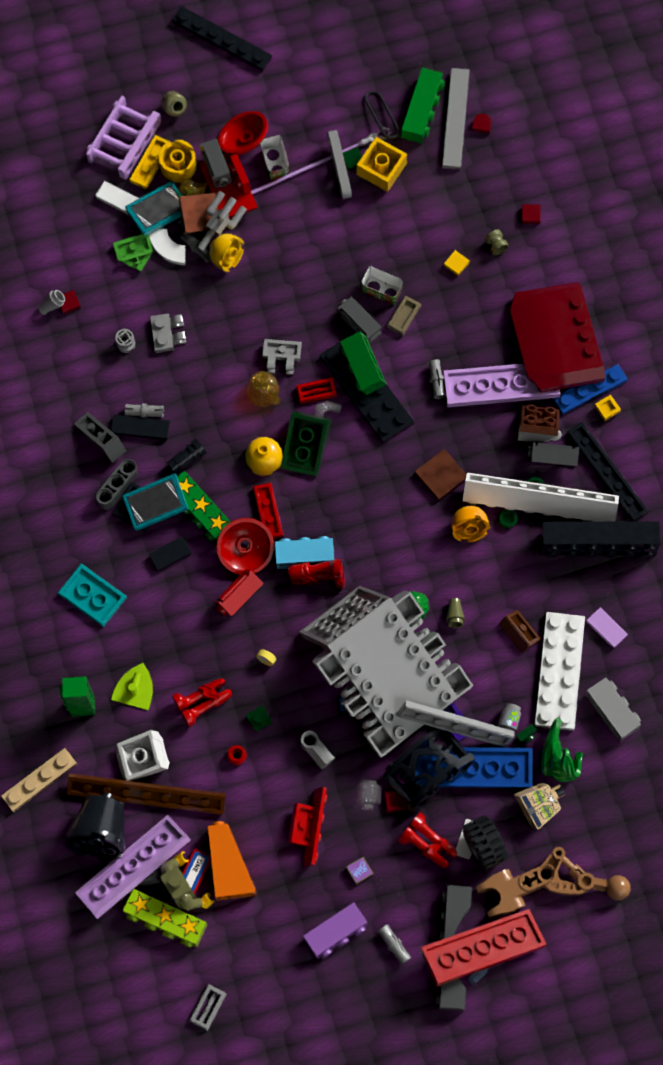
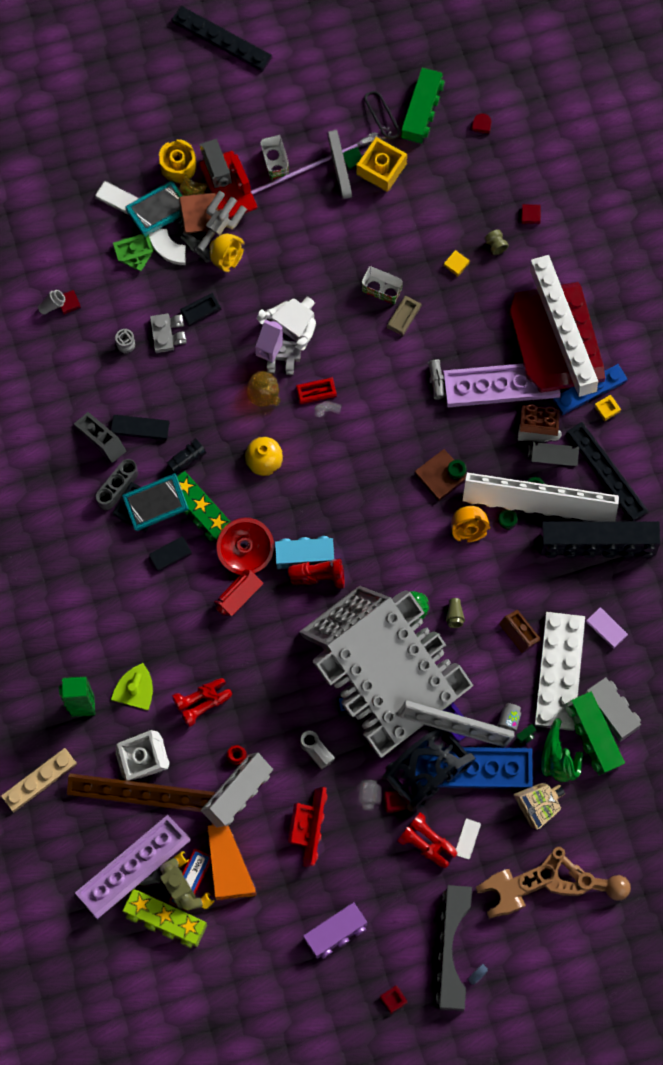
(92, 595): teal tile -> none
(98, 828): black cone -> none
(133, 151): lavender fence -> none
(144, 410): light grey pin -> none
(148, 164): yellow plate -> none
(173, 103): olive head -> none
(200, 309): none -> black tile
(200, 1023): light grey tile -> none
(237, 790): none -> light grey brick
(243, 133): red dish -> none
(259, 718): dark green plate -> none
(266, 657): light yellow tile -> none
(268, 509): red tile -> none
(269, 340): none -> lavender slope
(295, 319): none -> white torso
(305, 443): dark green slope -> none
(359, 319): dark grey window -> none
(359, 870): tile -> none
(362, 363): green brick -> none
(379, 408): black plate -> none
(393, 999): none -> dark red tile
(394, 944): light grey pin -> none
(456, 118): light grey tile -> none
(456, 469): none -> dark green tile
(482, 947): red plate -> none
(485, 842): black tyre -> none
(564, 326): none -> white brick
(594, 733): none -> green brick

